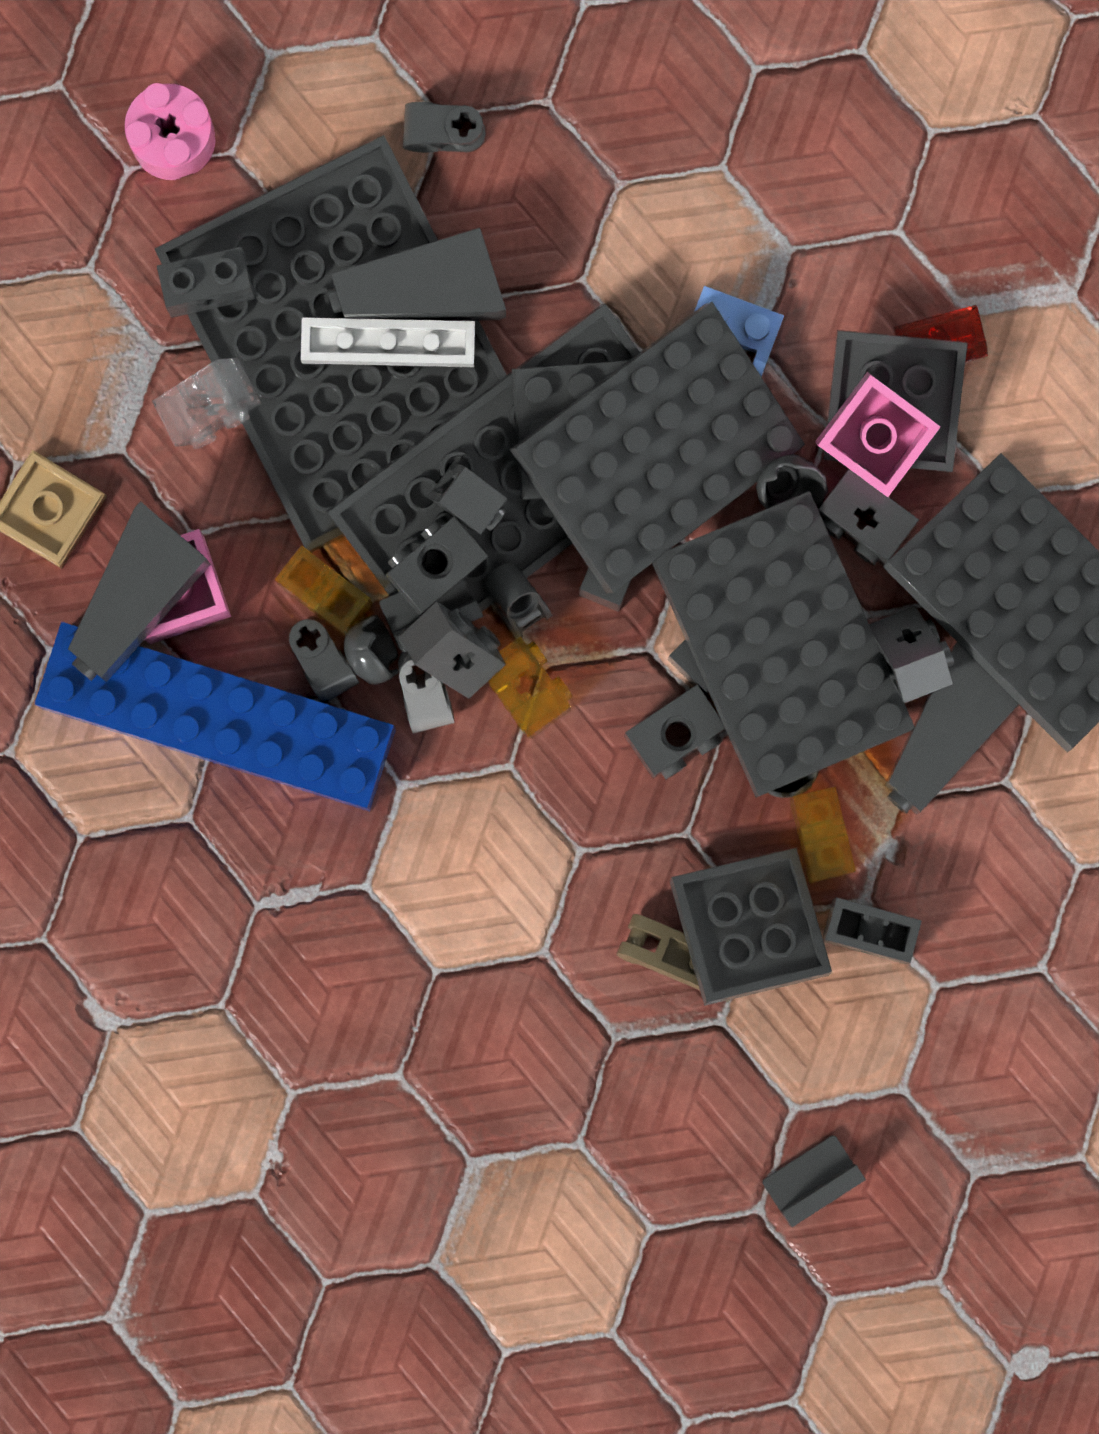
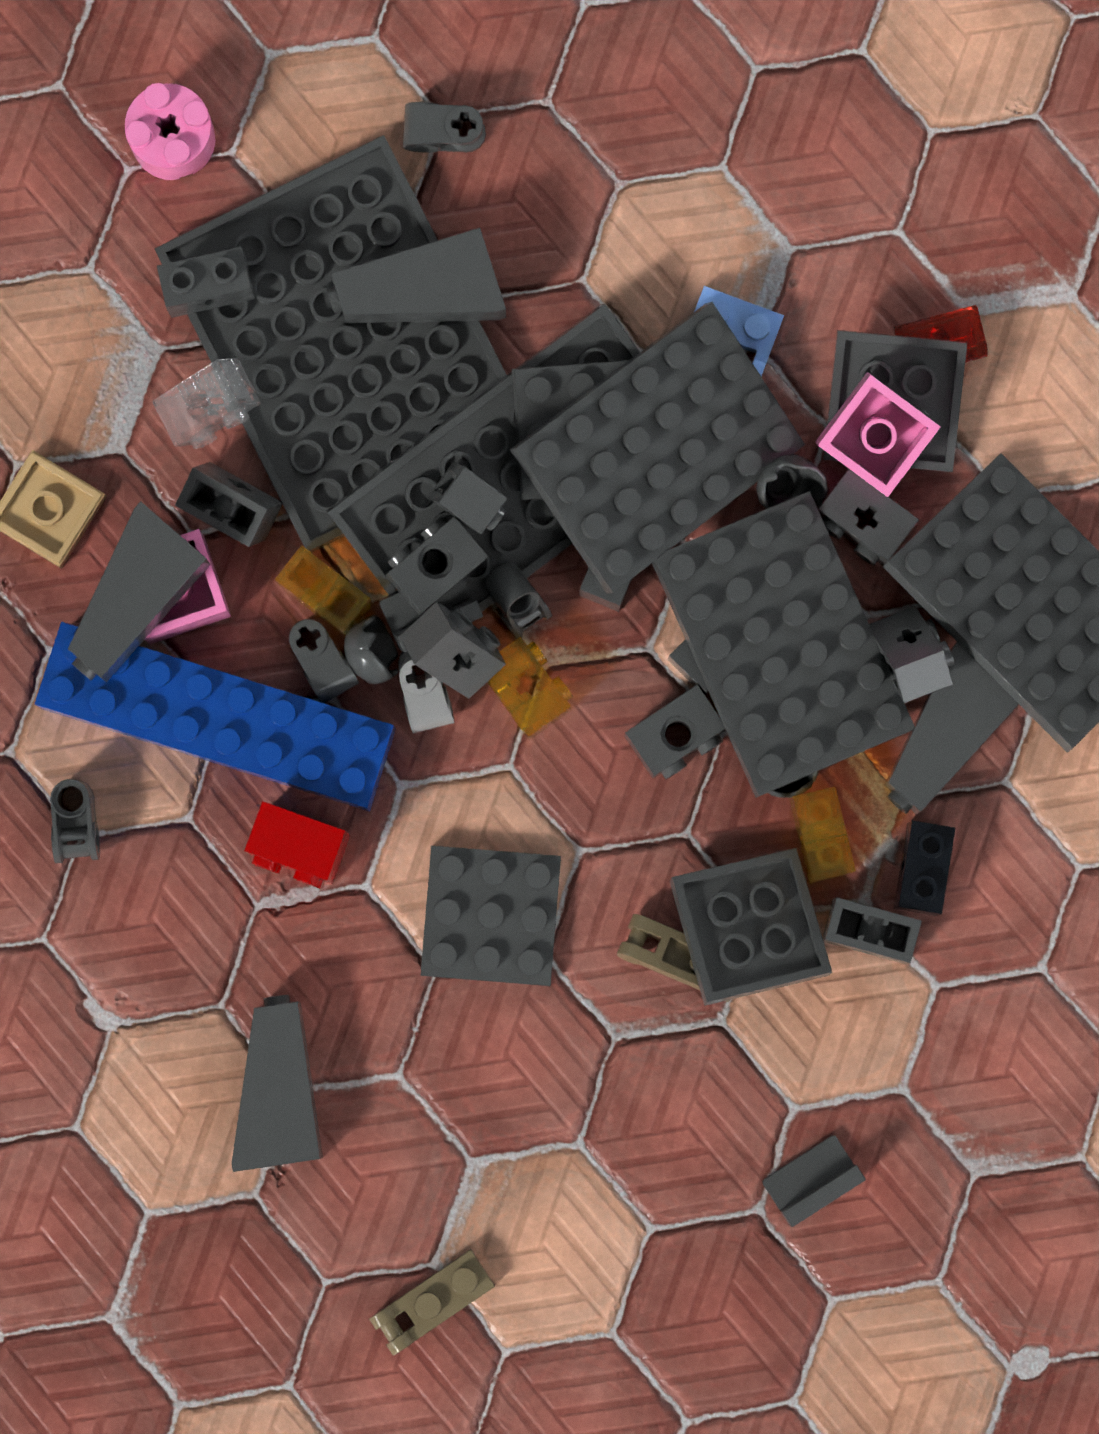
(74, 825): none -> dark grey piece
(229, 504): none -> dark grey brick
(277, 1097): none -> dark grey slope
(297, 843): none -> red brick
(388, 342): white plate -> none
(433, 1301): none -> dark tan plate
(490, 915): none -> dark grey plate
(924, 868): none -> black brick

